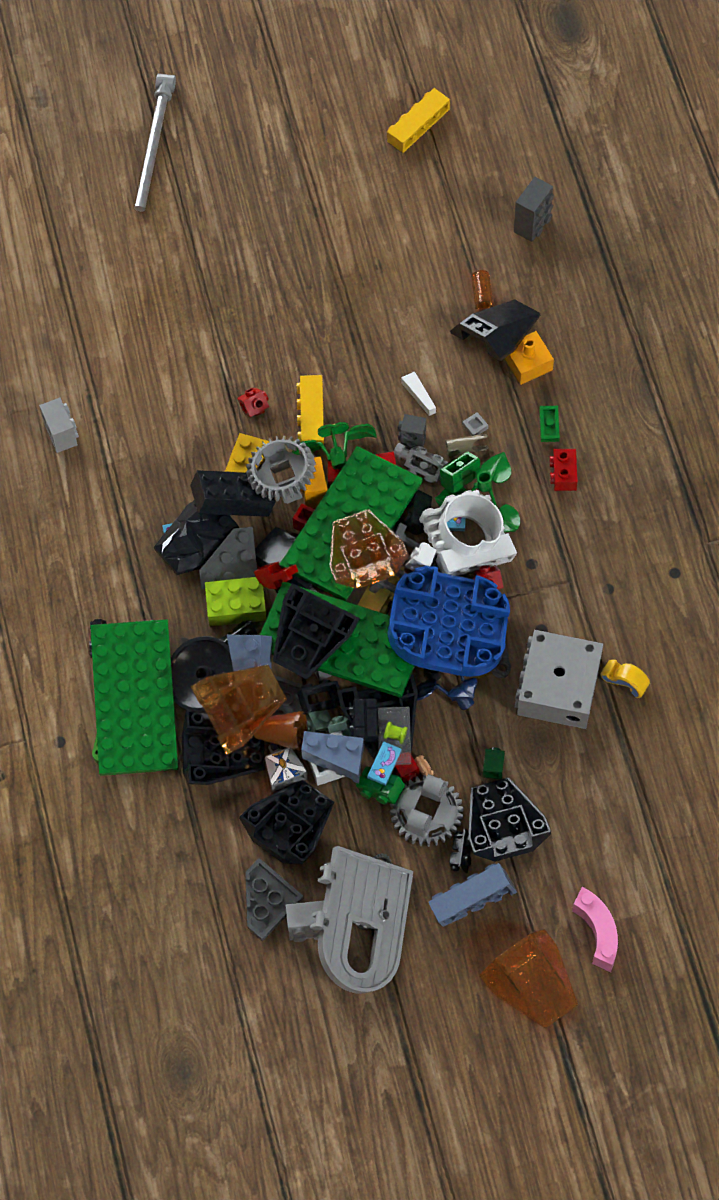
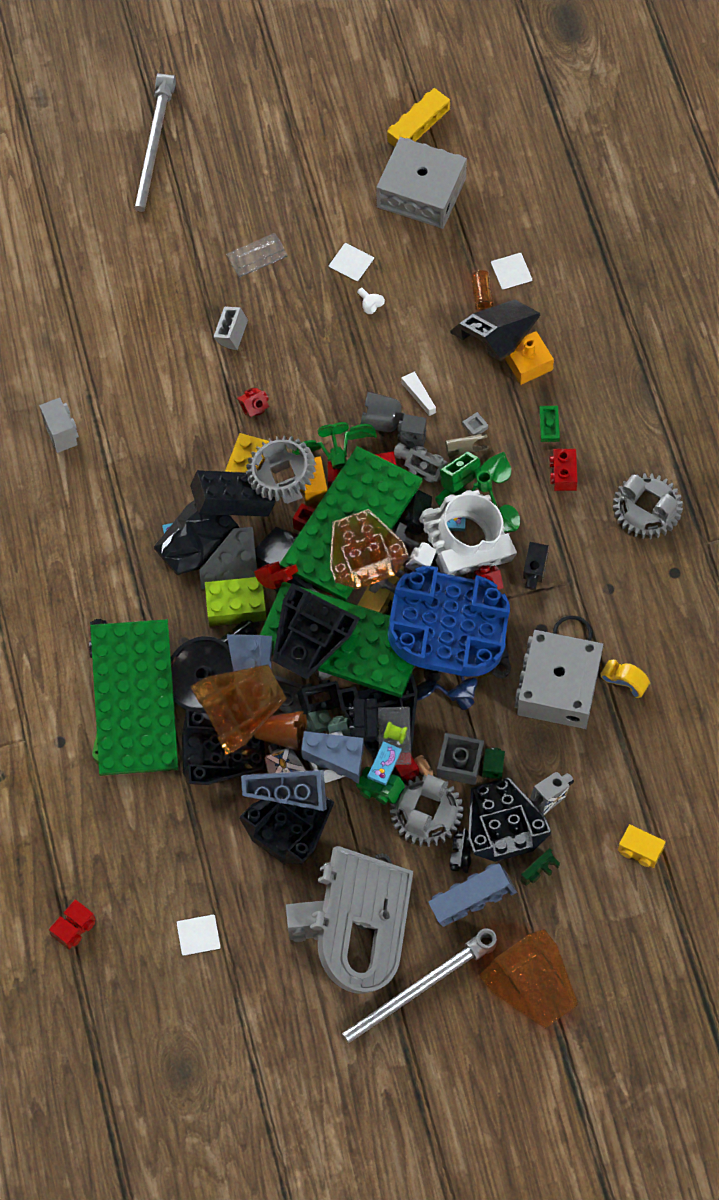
(65, 932): none -> red piece
(198, 935): none -> white sticker
(231, 327): none -> light grey brick
(257, 255): none -> clear piece
(267, 899): dark grey plate -> none
(293, 788): none -> sand blue wedge
(311, 407): yellow brick -> none
(351, 262): none -> white sticker
(371, 301): none -> white rock
(382, 412): none -> dark grey cylinder
(421, 182): none -> light grey gear
(460, 758): none -> dark grey brick
(474, 949): none -> flat silver piece
(511, 271): none -> white sticker
(532, 873): none -> dark green plate
(533, 209): dark grey brick -> none
(536, 559): none -> black torso
(551, 791): none -> light grey torso
(574, 618): none -> black piece
(598, 918): bright pink brick -> none
(641, 846): none -> yellow brick
(666, 510): none -> light grey piece

